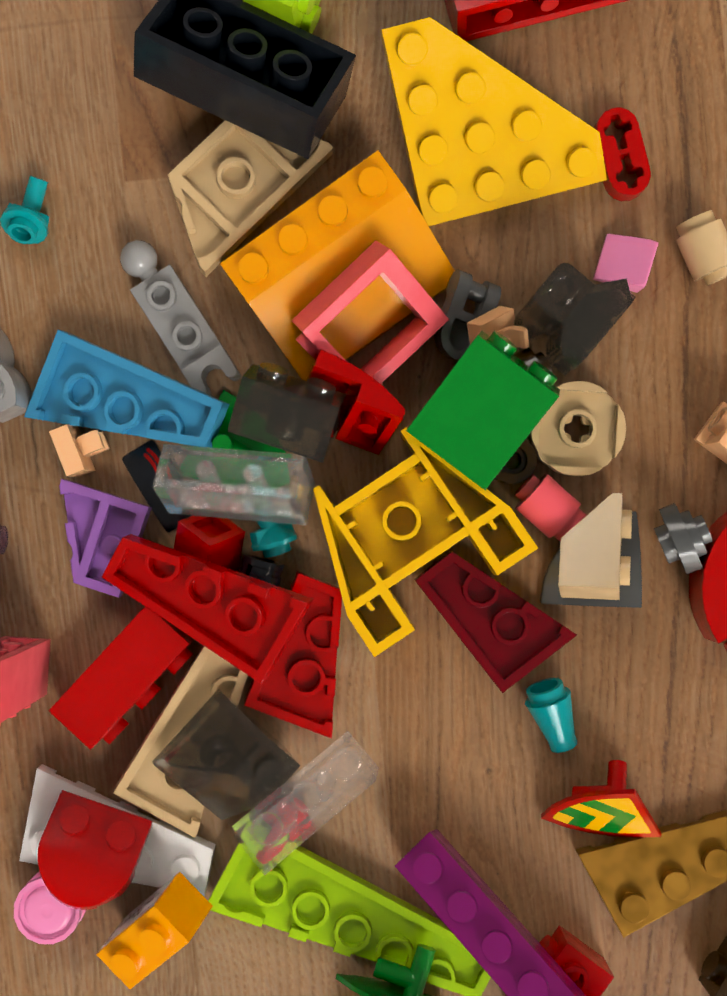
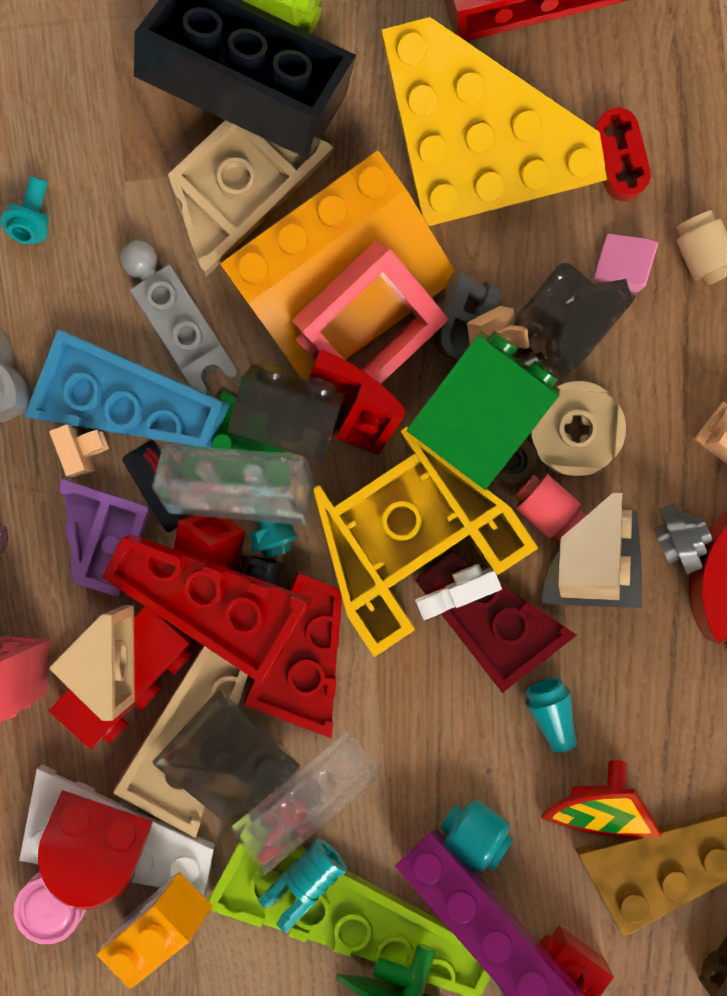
(102, 664): none -> tan slope
(306, 880): none -> teal hinge
(468, 586): none -> white plate
(477, 836): none -> teal head

